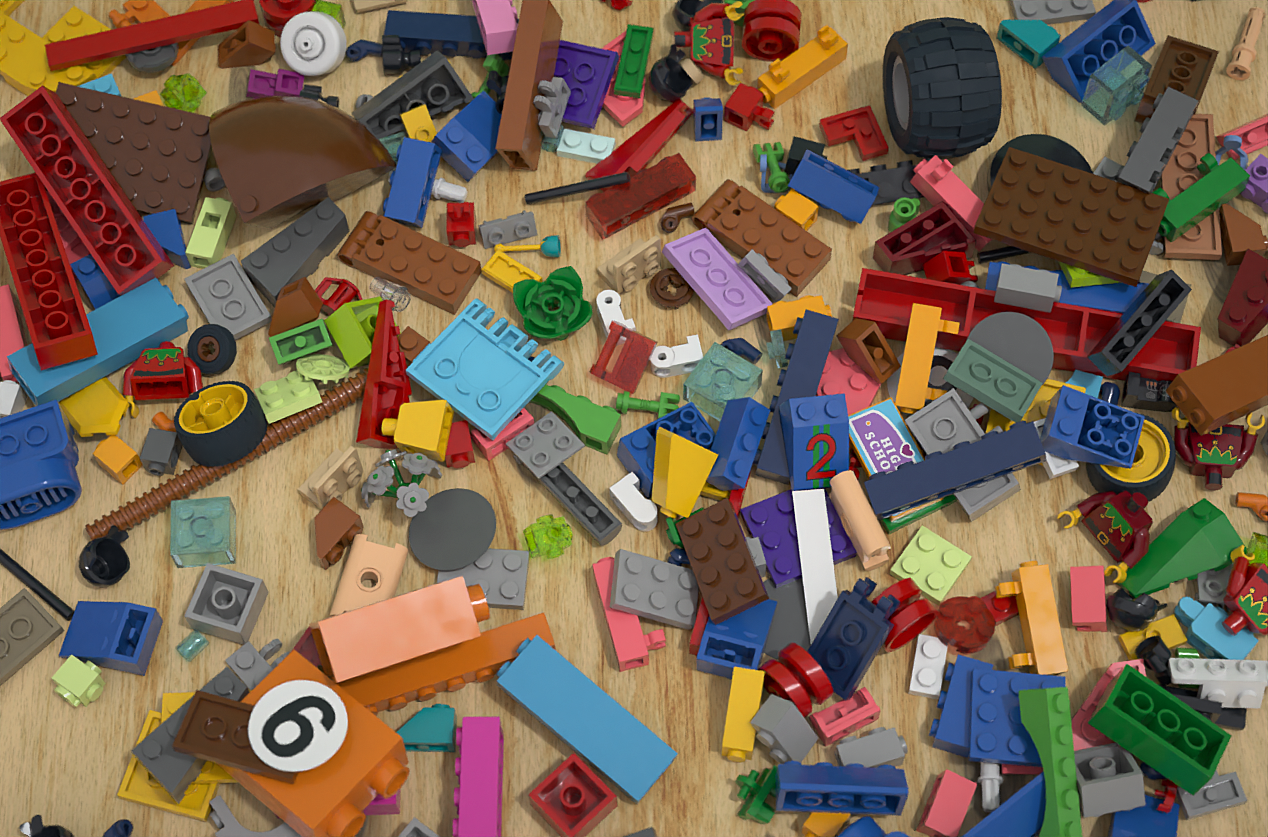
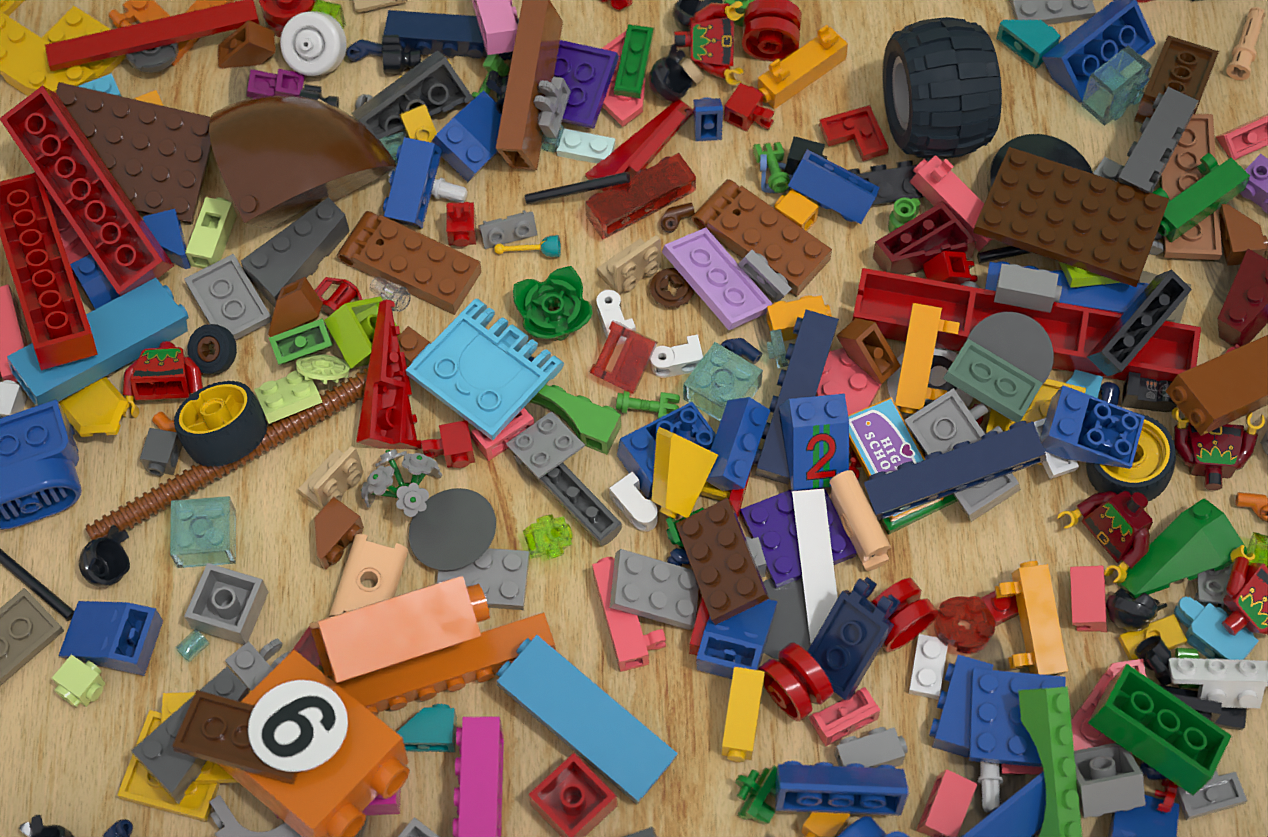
(117, 458): light orange brick -> none
(183, 92): clear neon green brick -> none
(214, 180): light grey hinge -> none
(421, 428): yellow torso -> none
(507, 271): yellow plate -> none
(783, 730): light grey brick -> none
(931, 564): yellowish green plate -> none
(1233, 142): medium blue piece -> none

